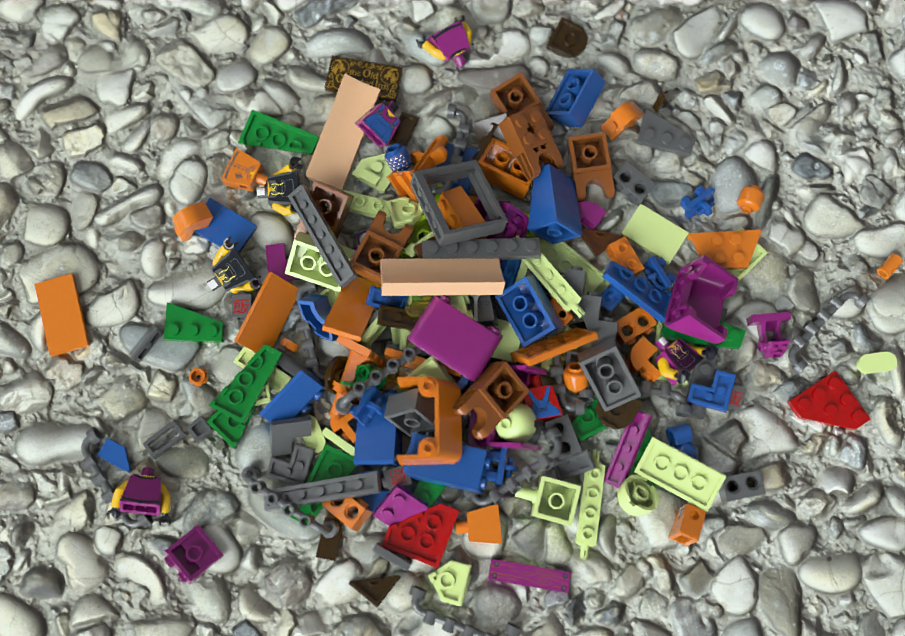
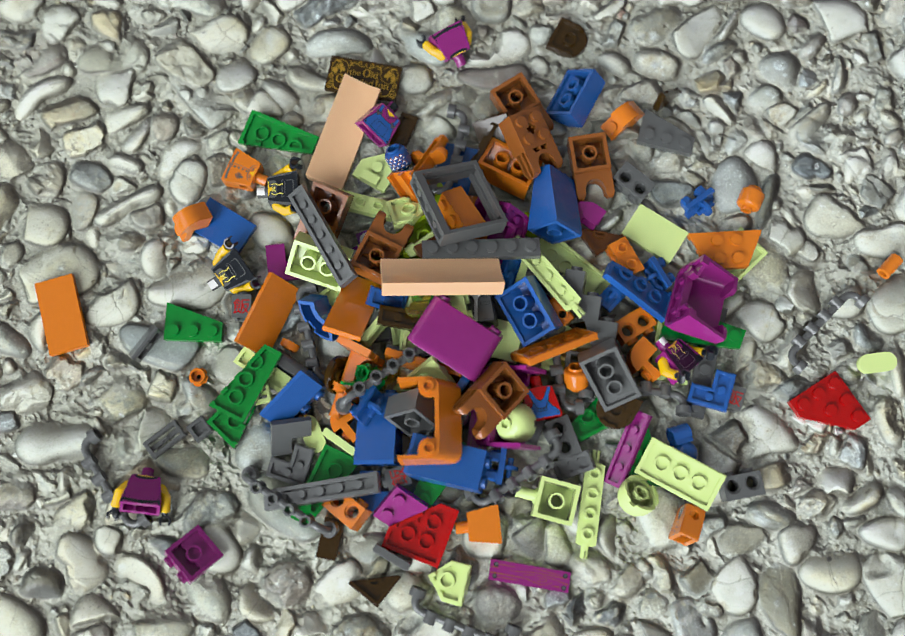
(115, 454): blue tile -> none
(770, 323): magenta tile -> none

